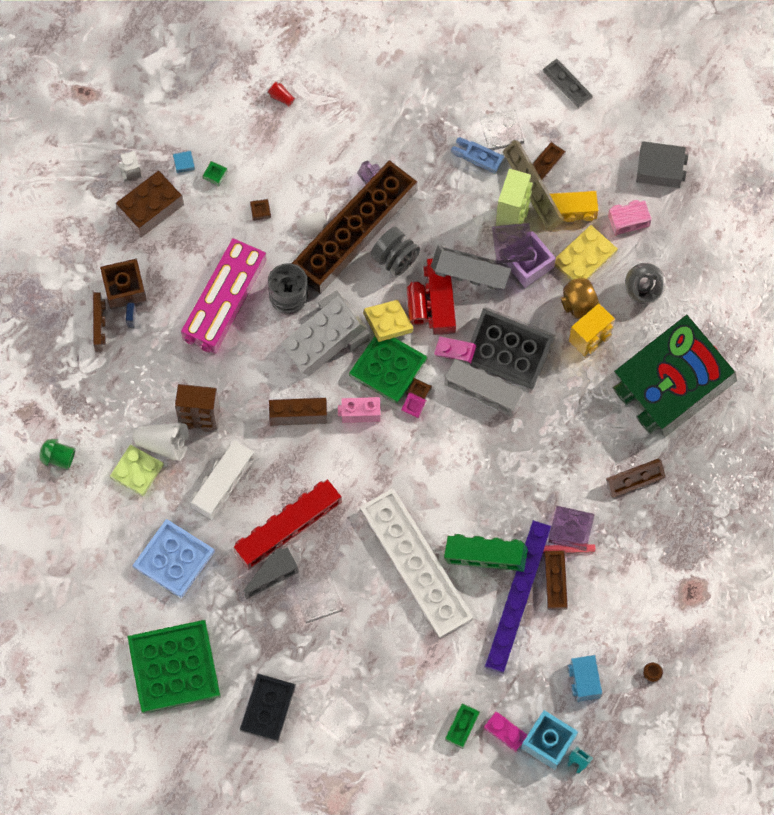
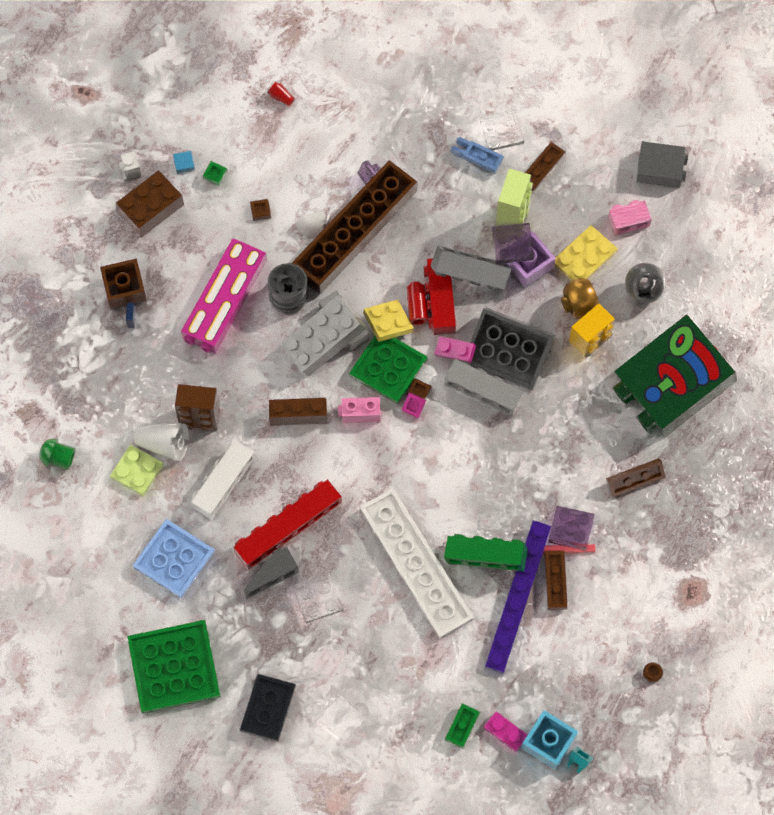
(99, 322): reddish brown plate -> none
(395, 251): dark grey wheel -> none
(540, 196): dark tan plate -> none
(567, 83): dark grey tile -> none
(577, 205): yellow brick -> none
(585, 678): dark azure brick -> none

